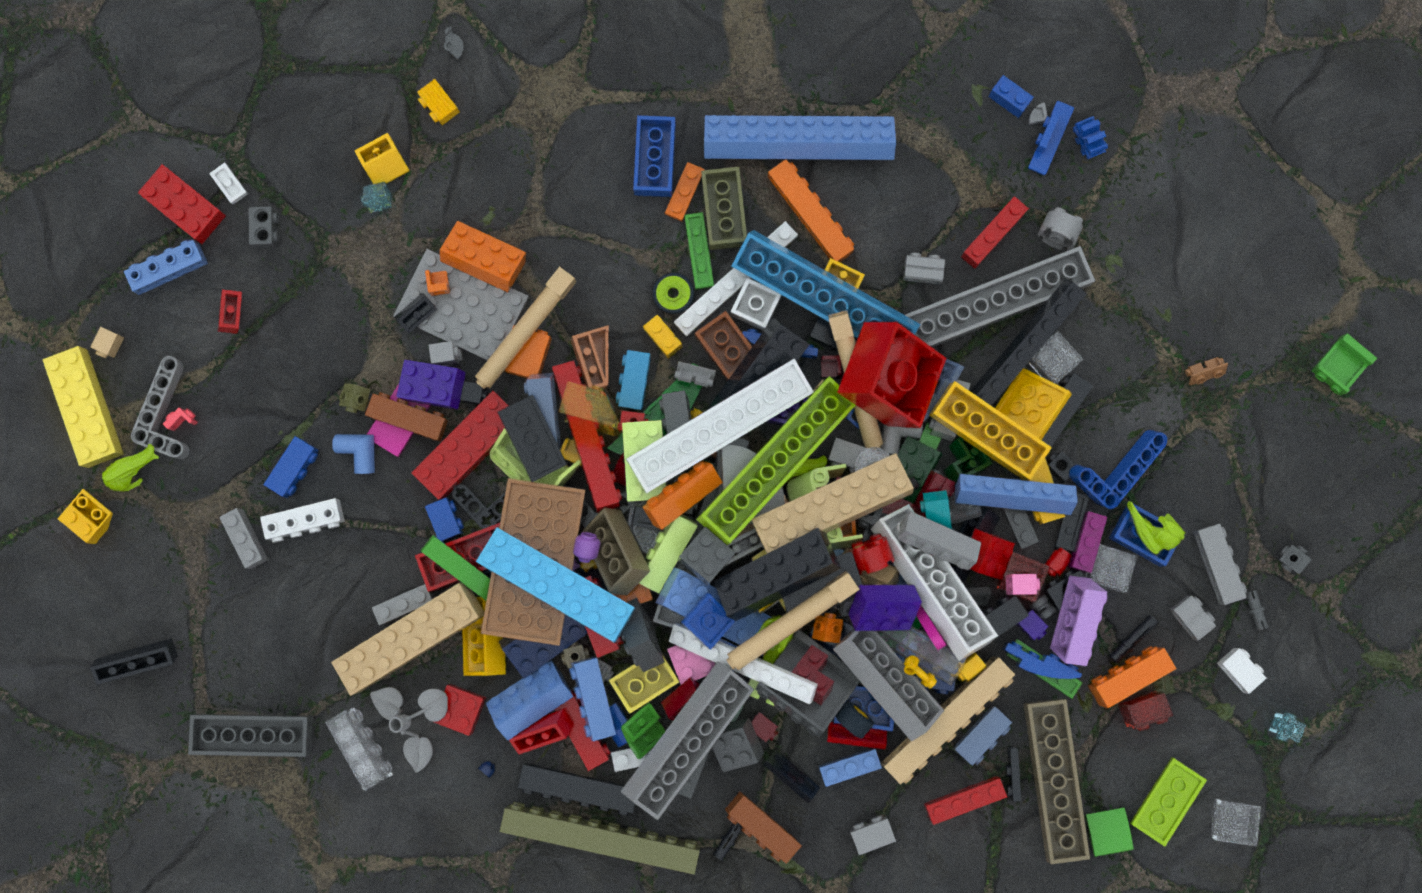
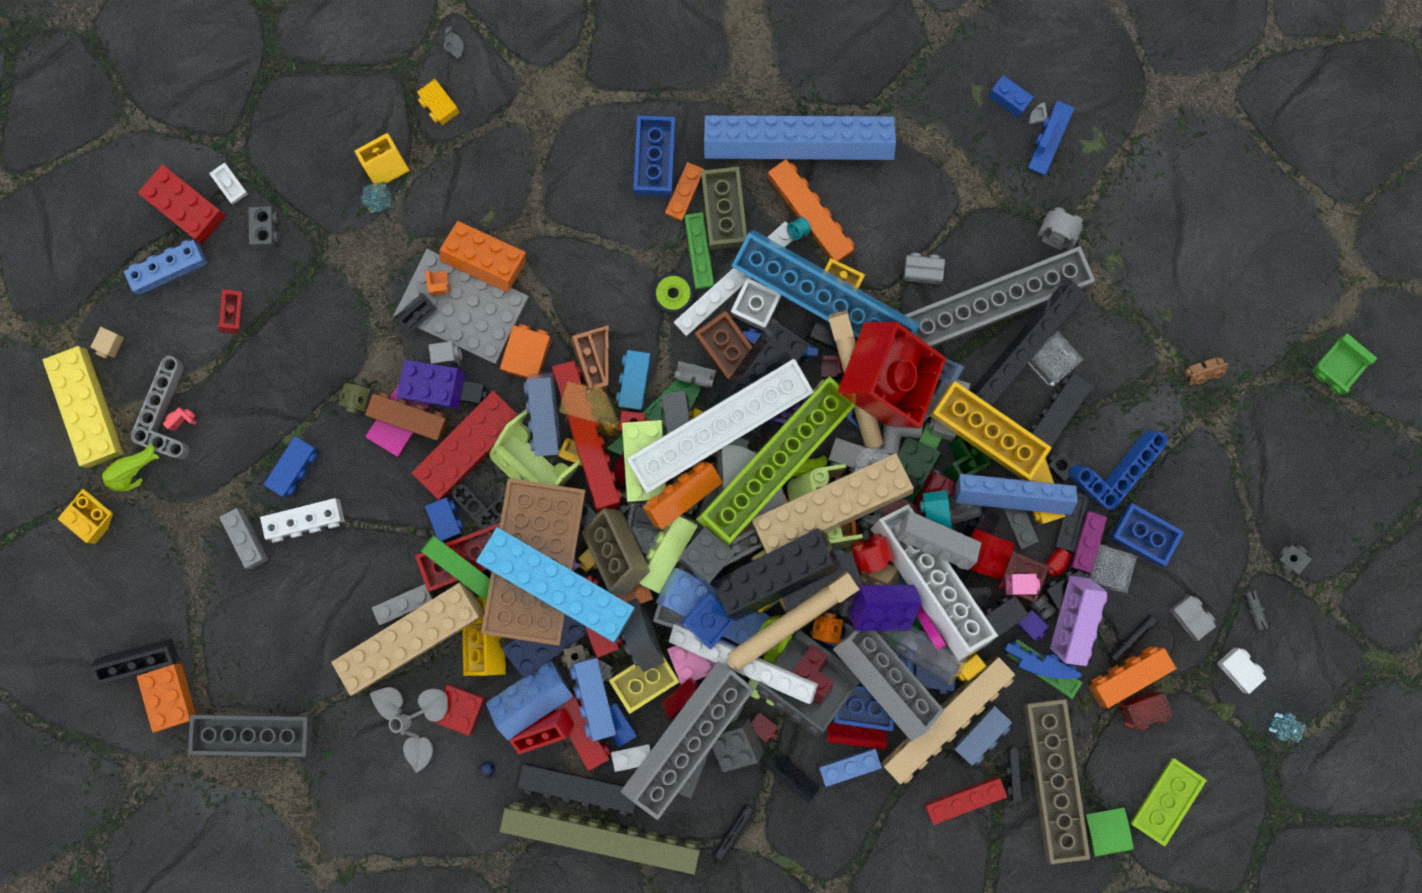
(166, 697): none -> orange brick
(359, 748): clear brick -> none
(361, 446): medium blue brick -> none
(531, 438): black tile -> none
(555, 289): tan brick -> none
(586, 547): medium lavender head -> none
(643, 730): bright green slope -> none
(662, 336): yellow brick -> none
(762, 827): dark orange brick -> none
(798, 228): none -> teal wheel
(854, 719): black wheel -> none
(872, 835): light grey brick -> none
(911, 668): yellow bar -> none
(994, 232): red brick -> none
(1033, 402): yellow plate -> none
(1090, 137): blue gear -> none
(1155, 537): lime hair -> none
(1220, 564): light grey brick -> none
(1235, 822): clear brick -> none

